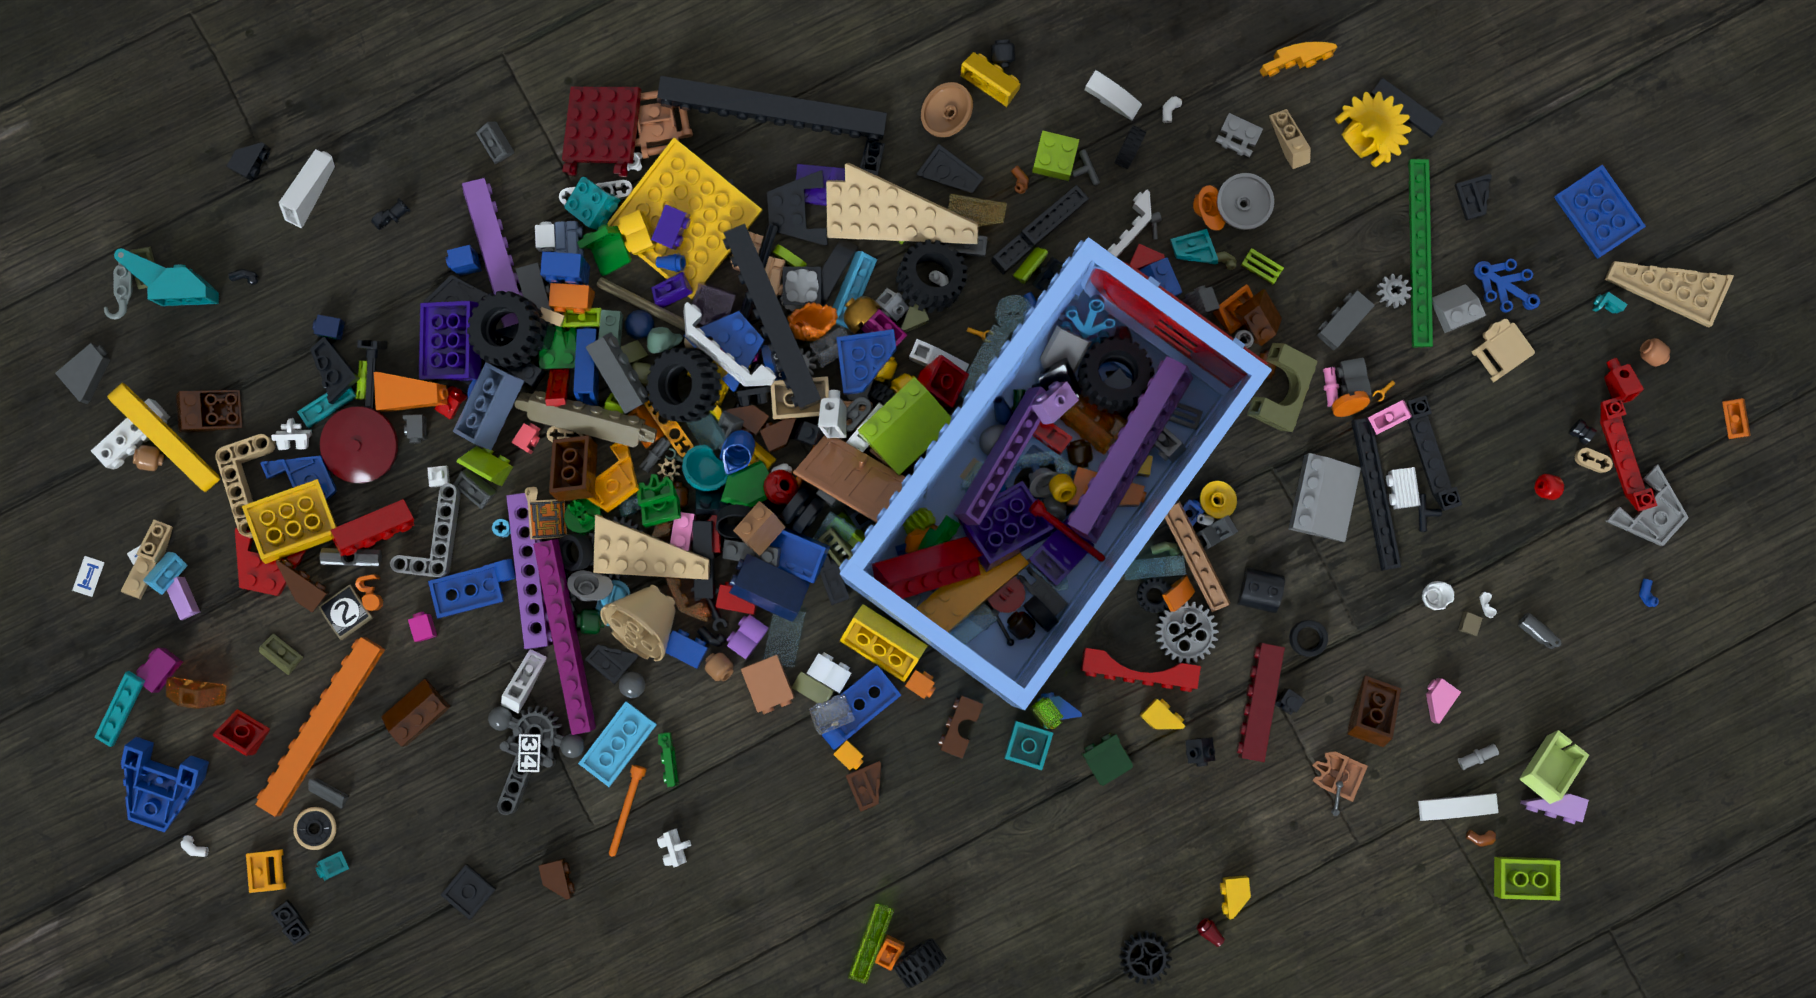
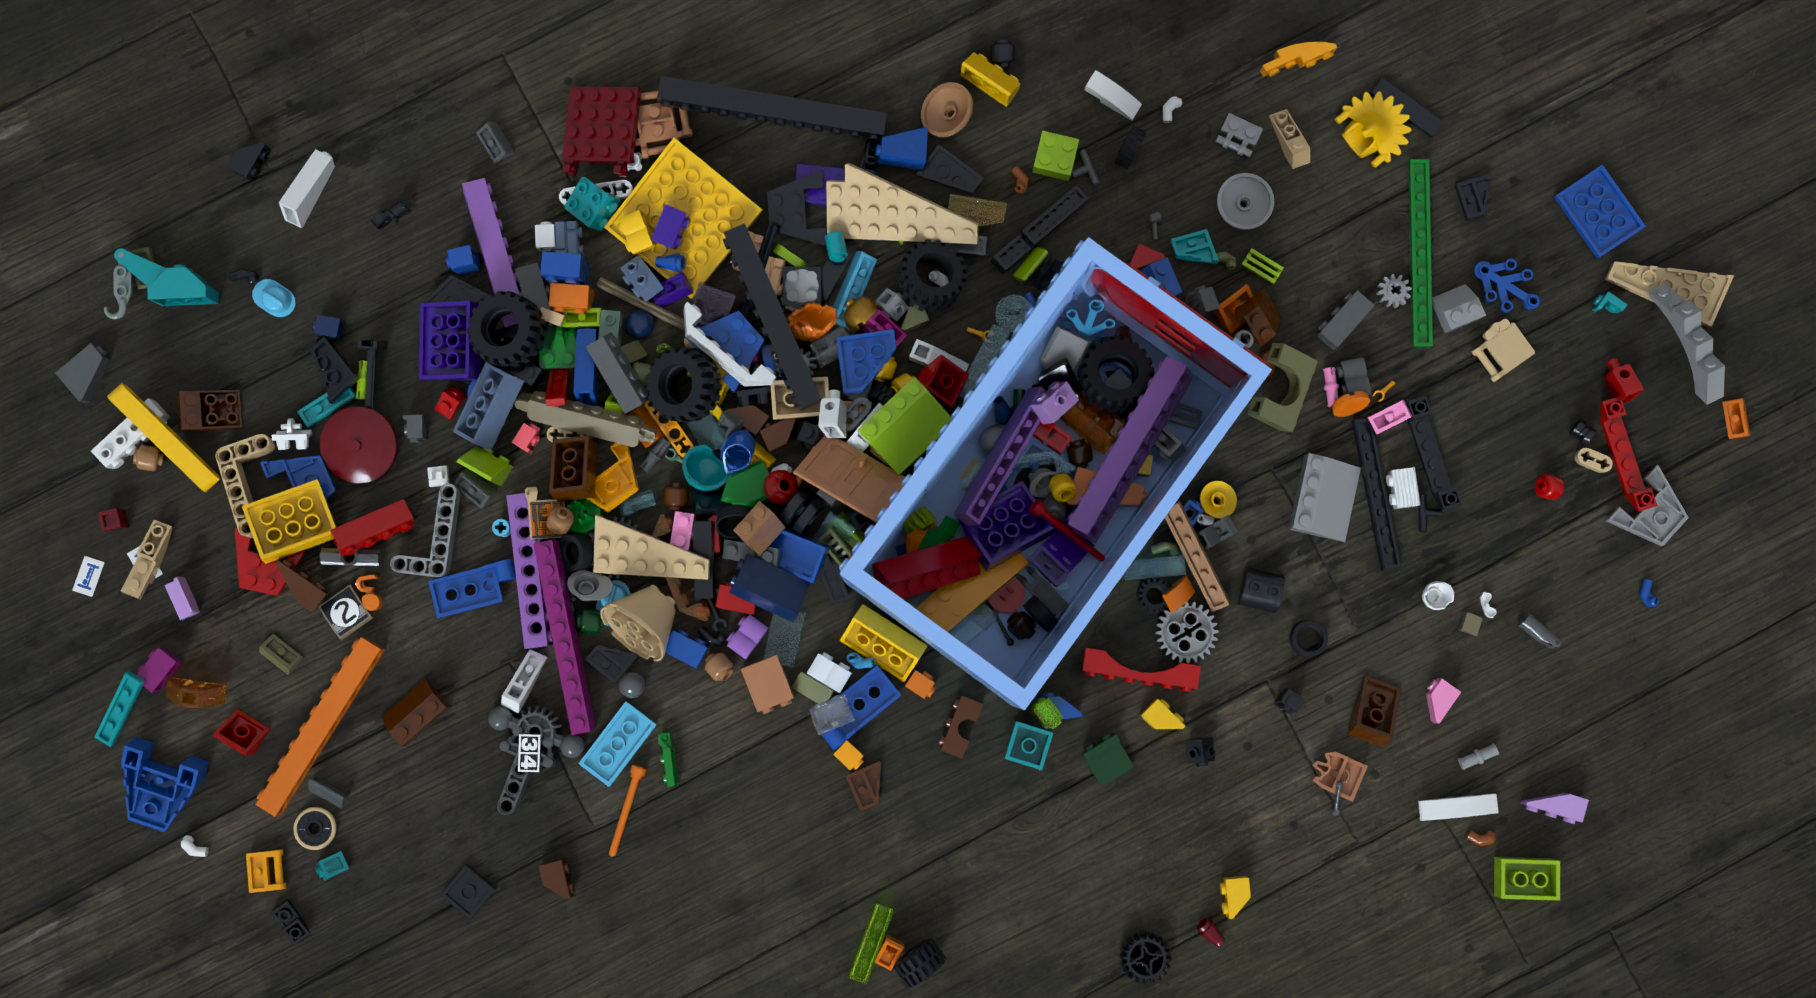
(113, 519): none -> dark red panel
(165, 570): medium azure slope -> none
(273, 298): none -> medium azure piece
(405, 393): orange slope -> none
(422, 627): dark pink brick -> none
(560, 520): none -> medium nougat head
(607, 248): green bracket -> none
(641, 278): none -> sand blue brick
(658, 501): green plate -> none
(662, 339): sand green hat -> none
(668, 464): tan gear -> none
(675, 847): white hips -> none
(836, 246): none -> teal brick
(859, 662): none -> dark azure arm
(904, 149): none -> blue slope
(1143, 207): white slope -> none
(1206, 207): orange piece -> none
(1261, 702): dark red brick -> none
(1552, 768): yellowish green piece -> none
(1655, 352): nougat head -> none
(1697, 343): none -> light grey arch

